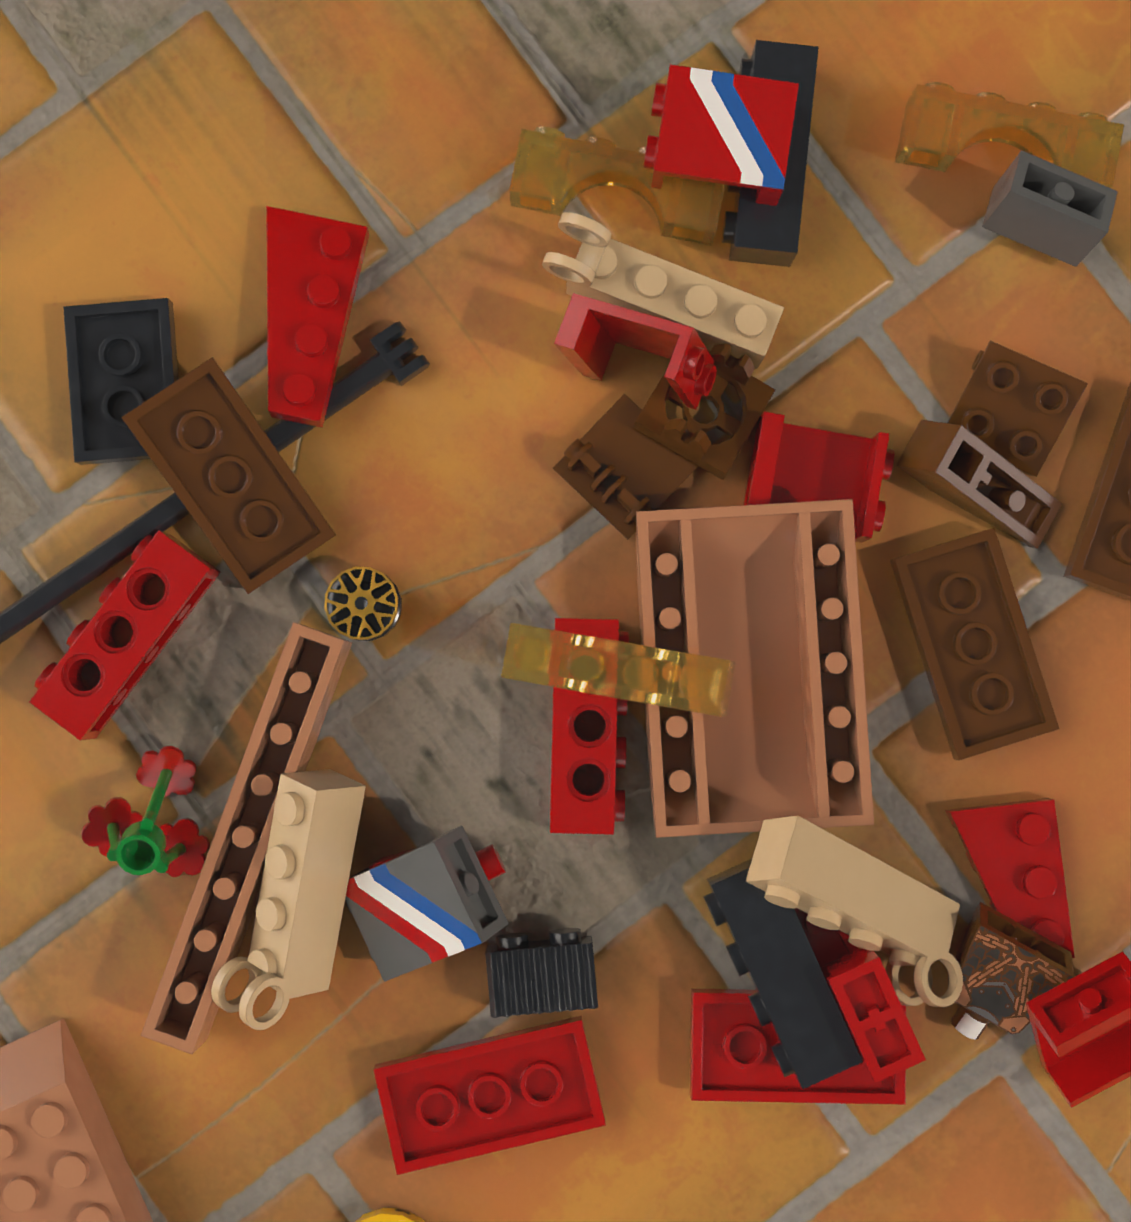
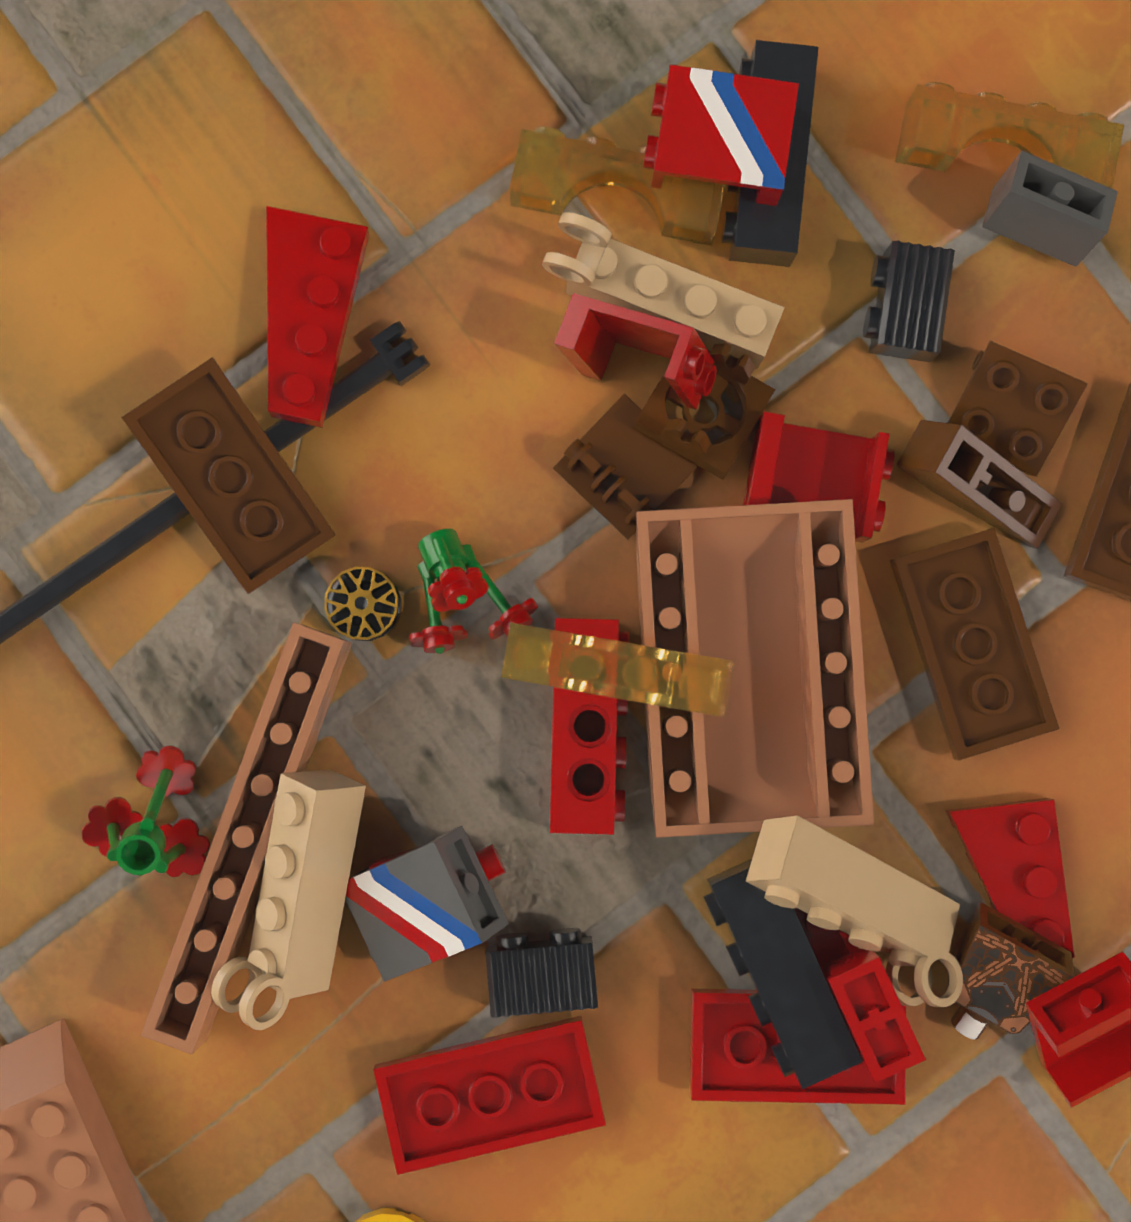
(60, 685): red brick -> none
(115, 363): black plate -> none
(458, 589): none -> plant
(910, 301): none -> black brick

